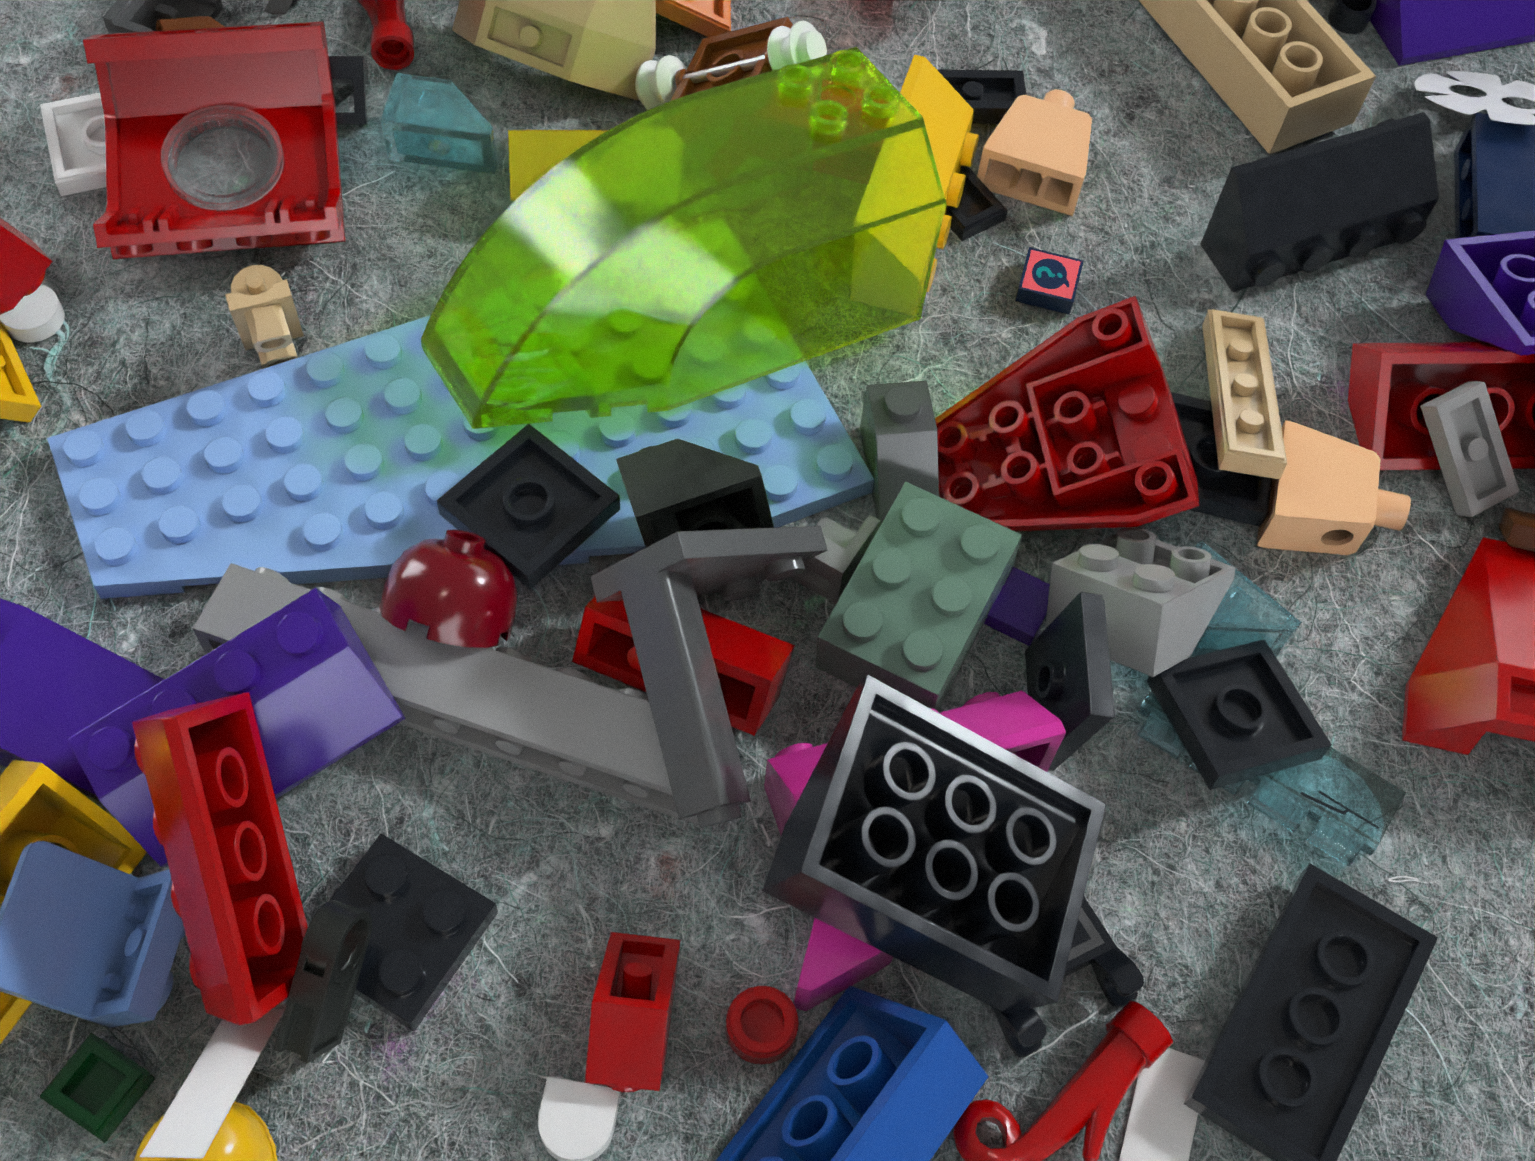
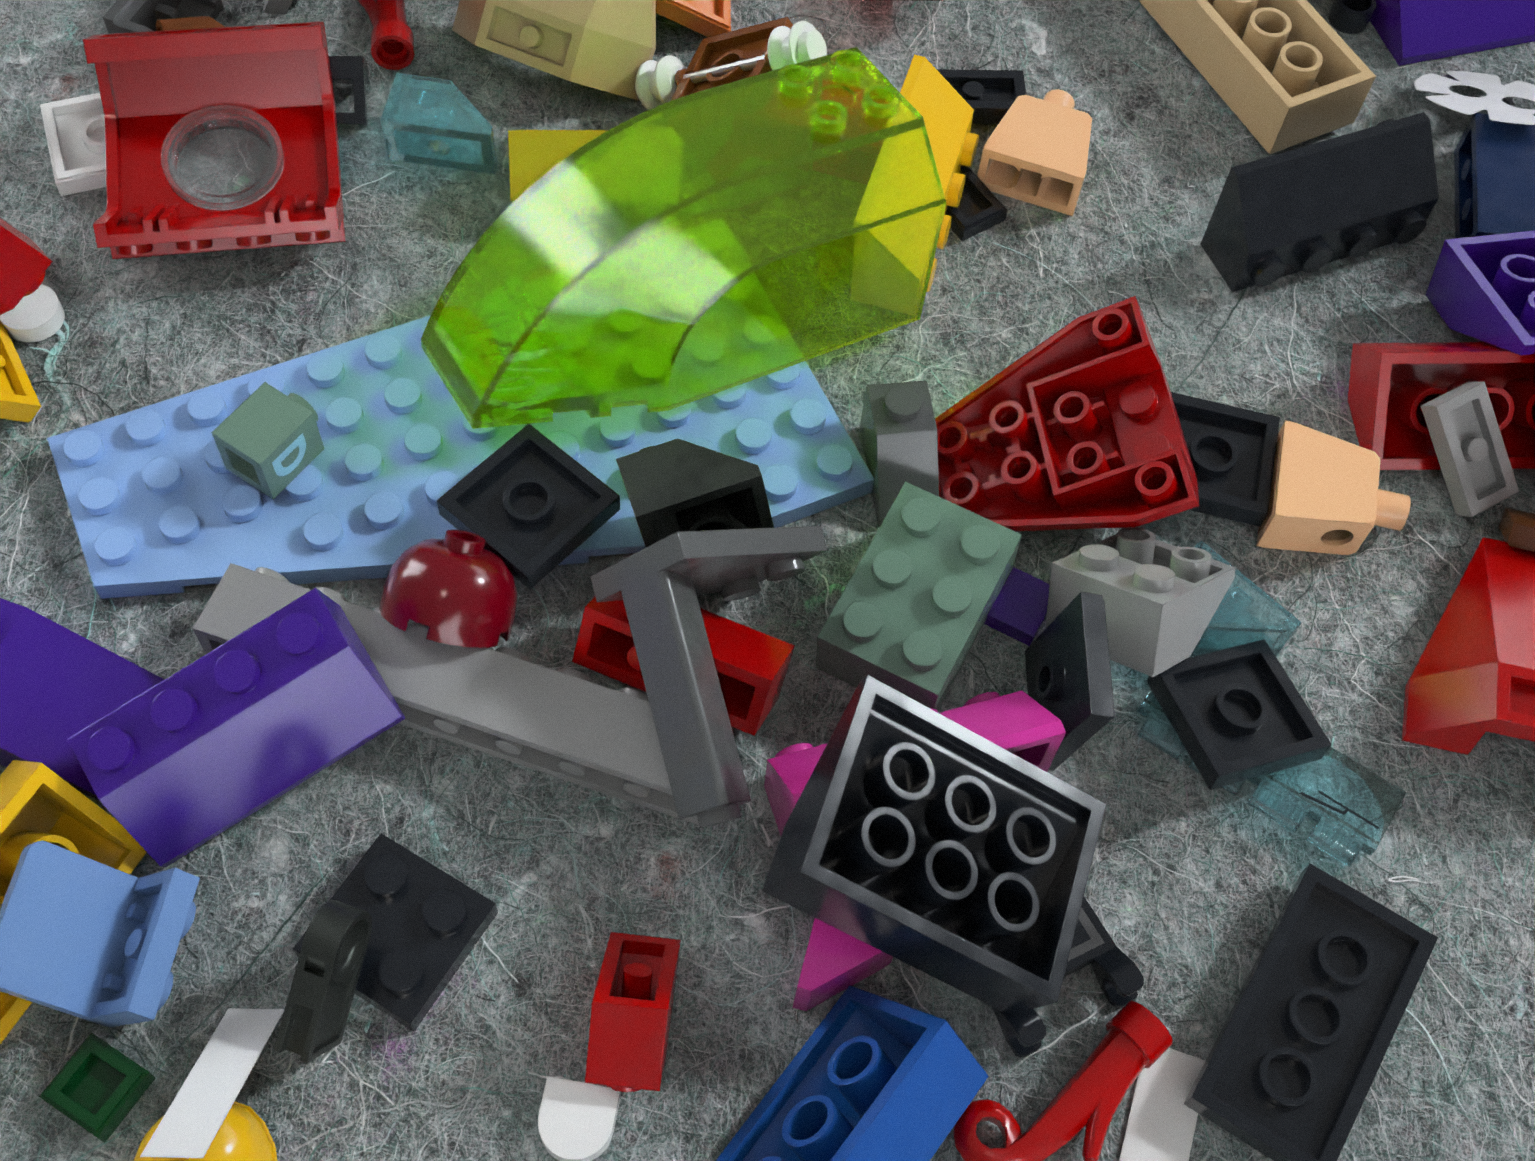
(224, 853): red slope -> none
(264, 314): tan hips -> none
(269, 439): none -> sand green brick
(761, 1025): red tile -> none
(833, 569): light grey panel -> none
(1049, 280): dark blue tile -> none
(1243, 395): tan tile -> none

